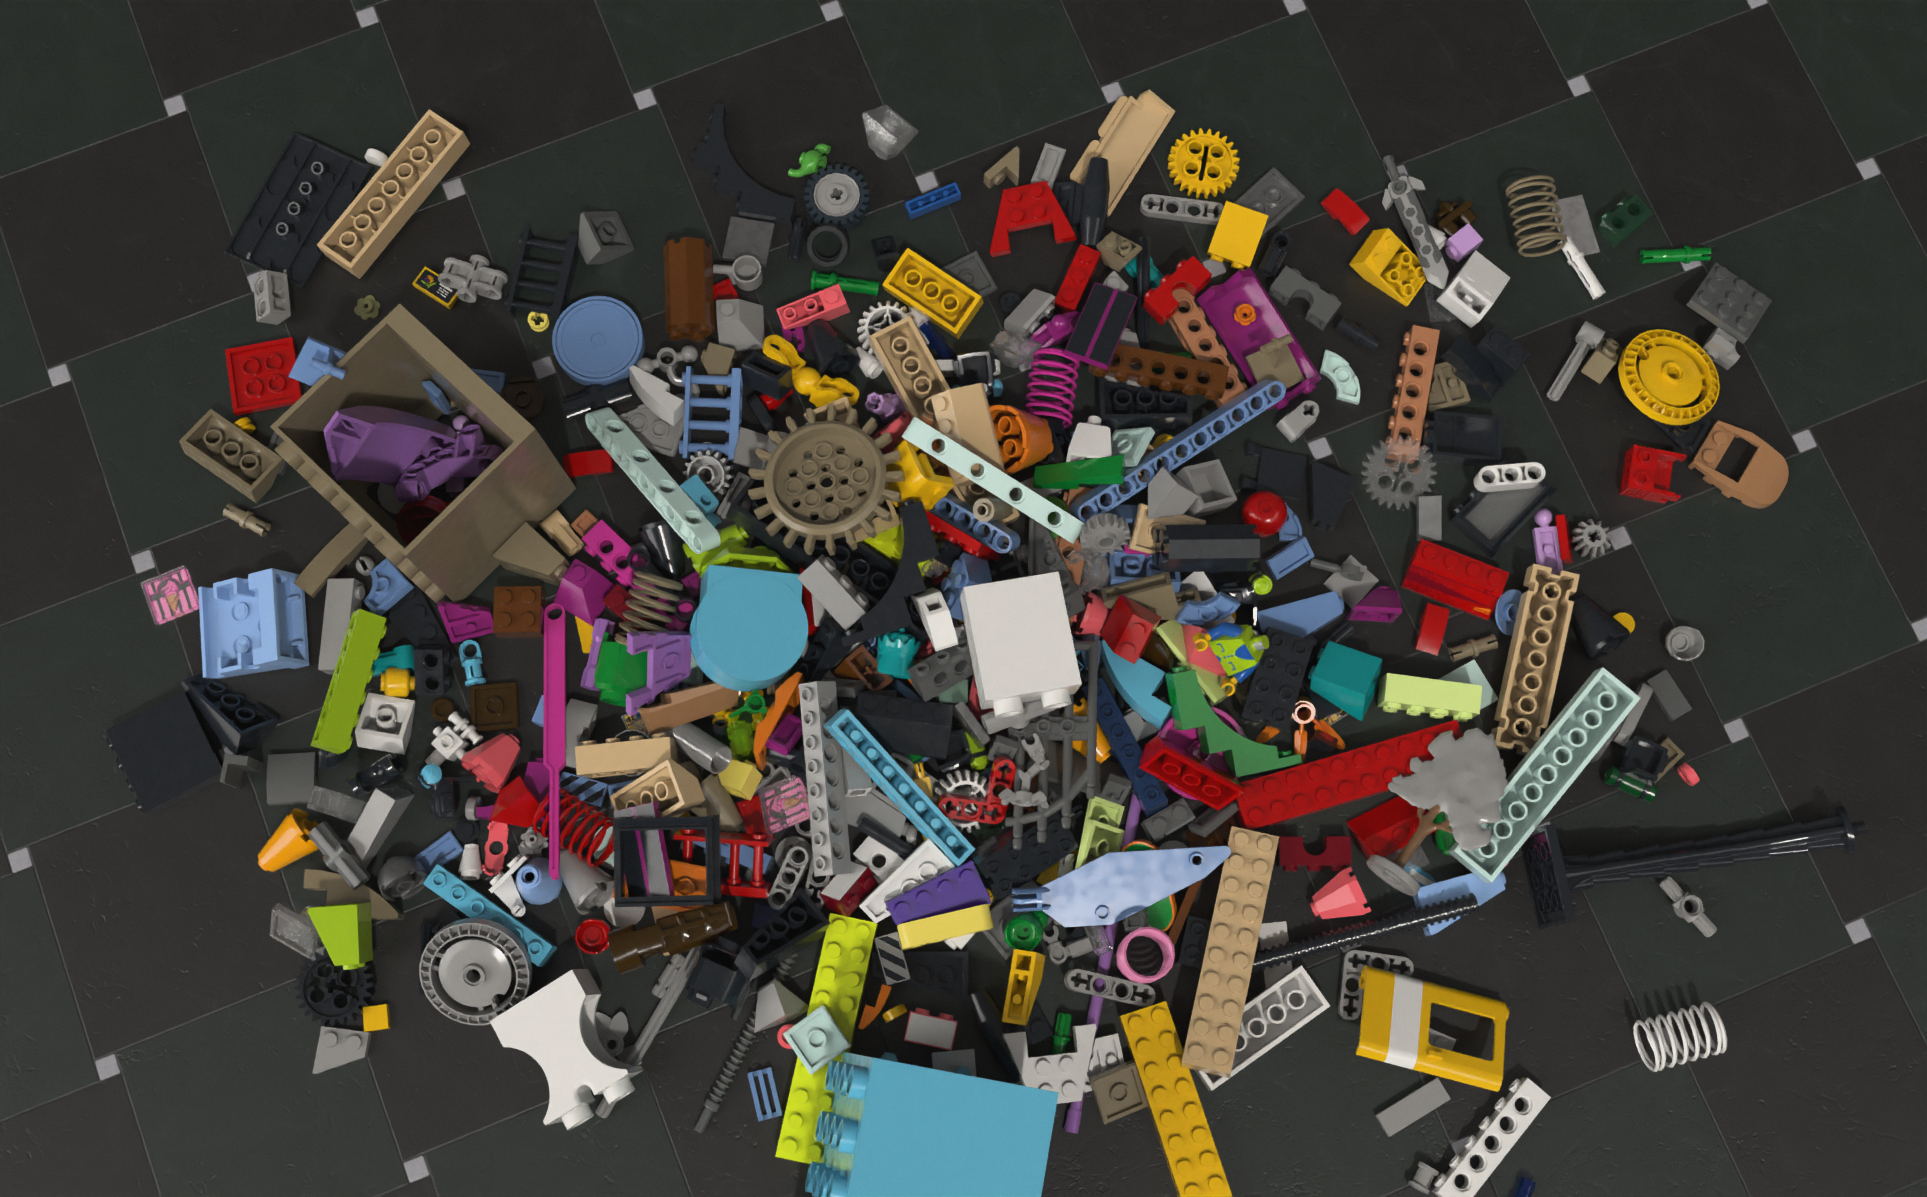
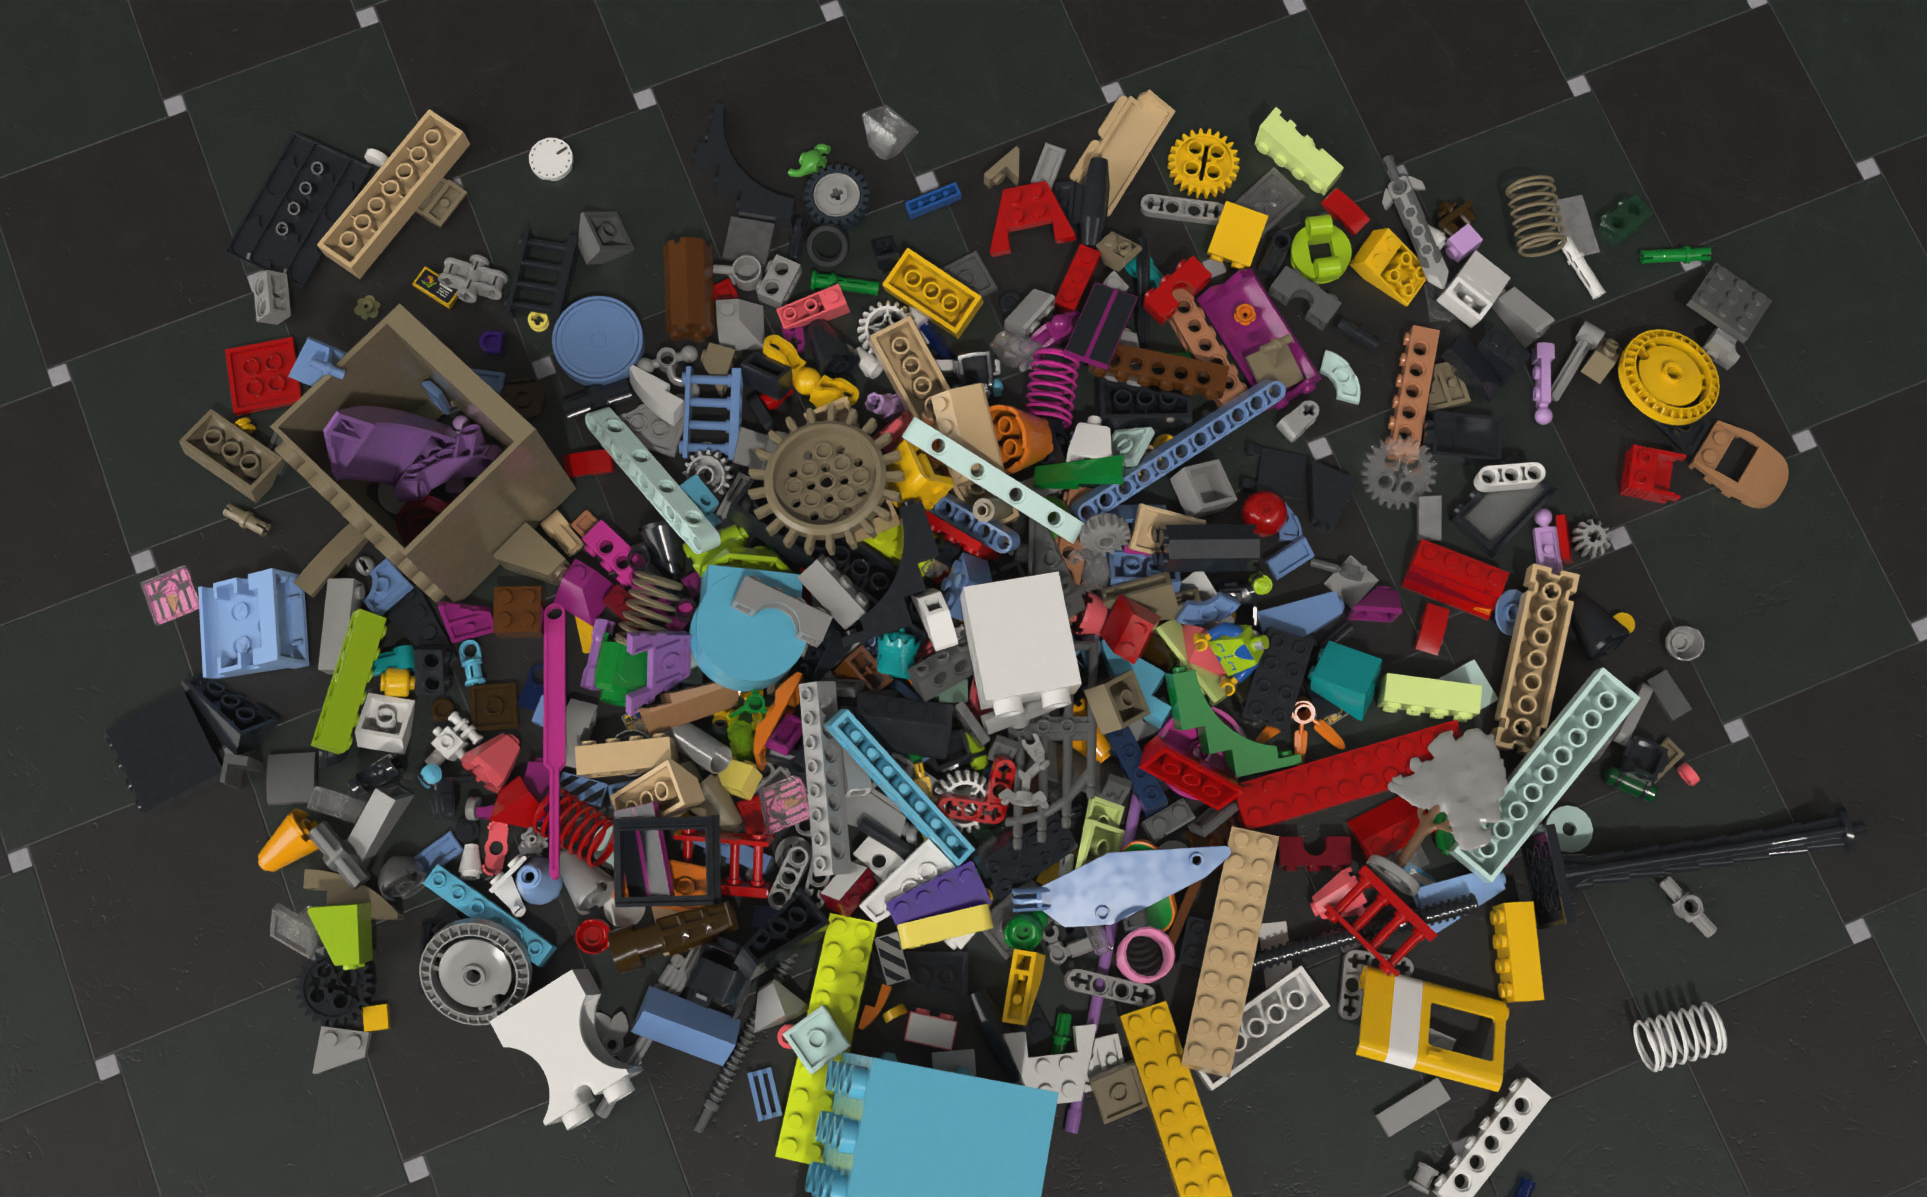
(441, 202): none -> dark tan slope
(492, 342): none -> dark purple tile
(531, 692): none -> clear blue piece
(551, 159): none -> white tile
(686, 1026): none -> medium blue slope
(784, 283): none -> light grey brick
(809, 622): none -> light grey arch
(1117, 702): none -> dark tan brick
(1168, 495): light grey slope -> none
(1297, 153): none -> yellowish green wedge
(1320, 231): none -> lime piece
(1322, 741): tile -> none
(1402, 915): none -> red fence
(1473, 647): dark tan pin -> none
(1517, 952): none -> yellow brick
(1522, 316): none -> light grey slope
(1542, 359): none -> lavender plate
(1581, 825): none -> light aqua tile

